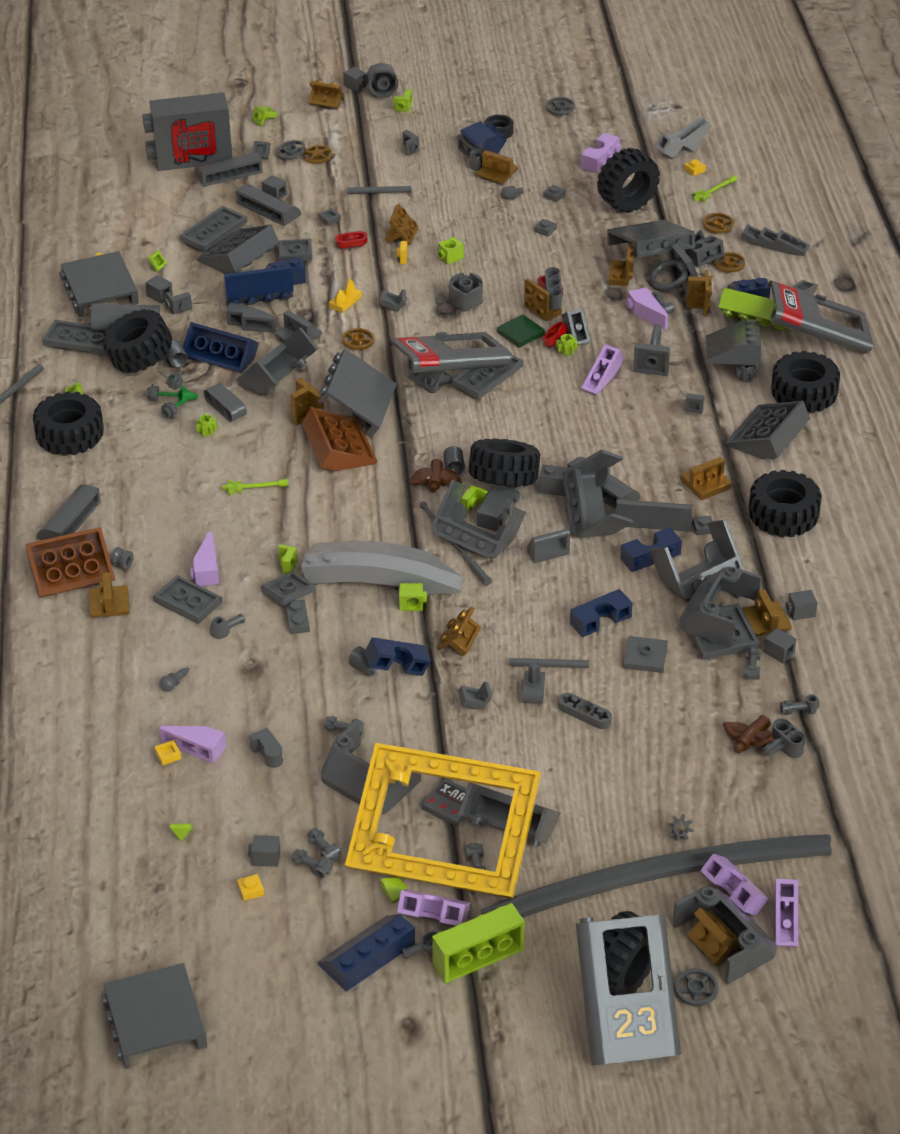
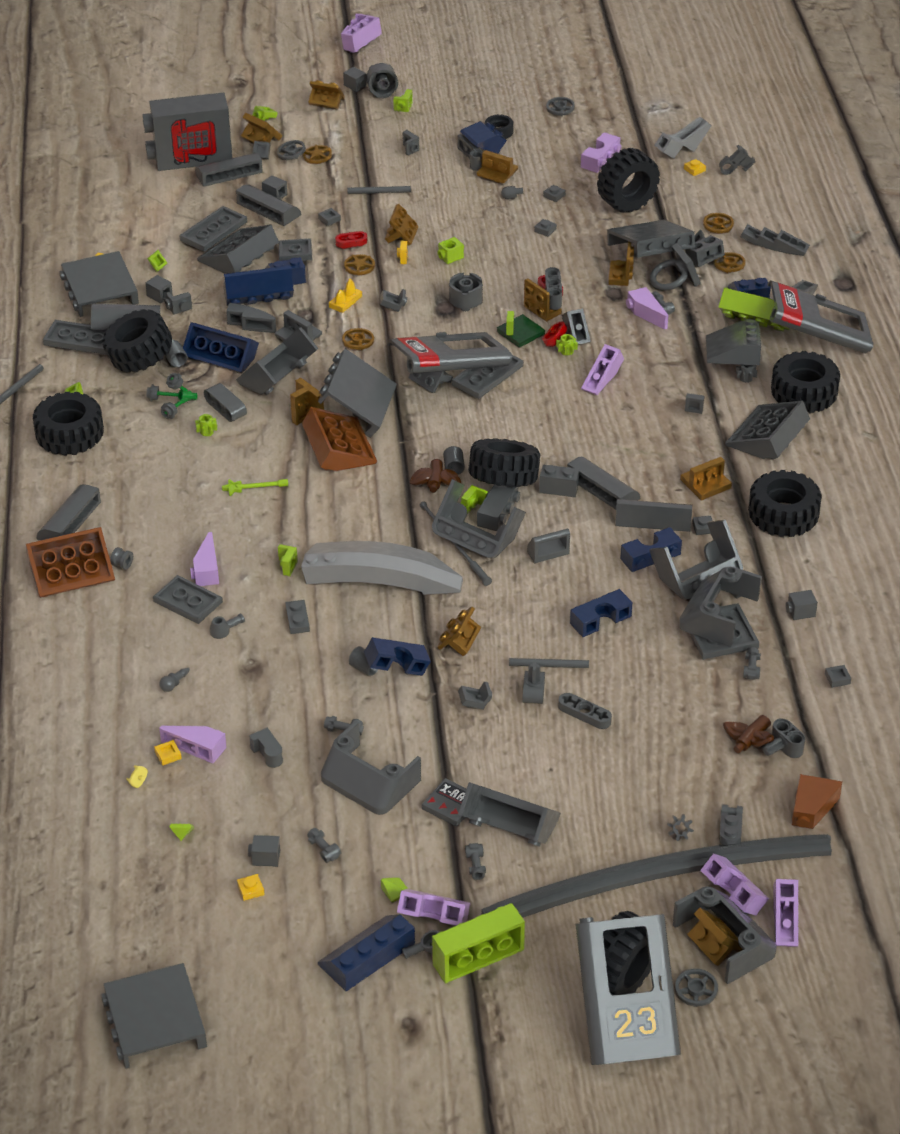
(108, 599): pearl gold bracket -> none
(137, 776): none -> light yellow piece
(258, 130): none -> pearl gold bracket
(287, 588): dark grey plate -> none
(321, 866): dark grey bar -> none
(359, 264): none -> pearl gold wheel
(360, 32): none -> lavender wedge
(396, 764): yellow plate -> none
(412, 596): lime brick -> none
(510, 323): none -> lime tile
(585, 496): dark grey windscreen -> none
(645, 654): dark grey plate -> none
(652, 357): dark grey tile -> none
(699, 292): pearl gold bracket -> none
(701, 195): lime piece -> none
(731, 825): none -> dark grey plate
(739, 157): none -> dark grey piece
(766, 615): pearl gold bracket -> none
(779, 645): dark grey brick -> none
(810, 705): dark grey bar -> none
(814, 800): none -> dark orange slope
(838, 676): none -> dark grey plate

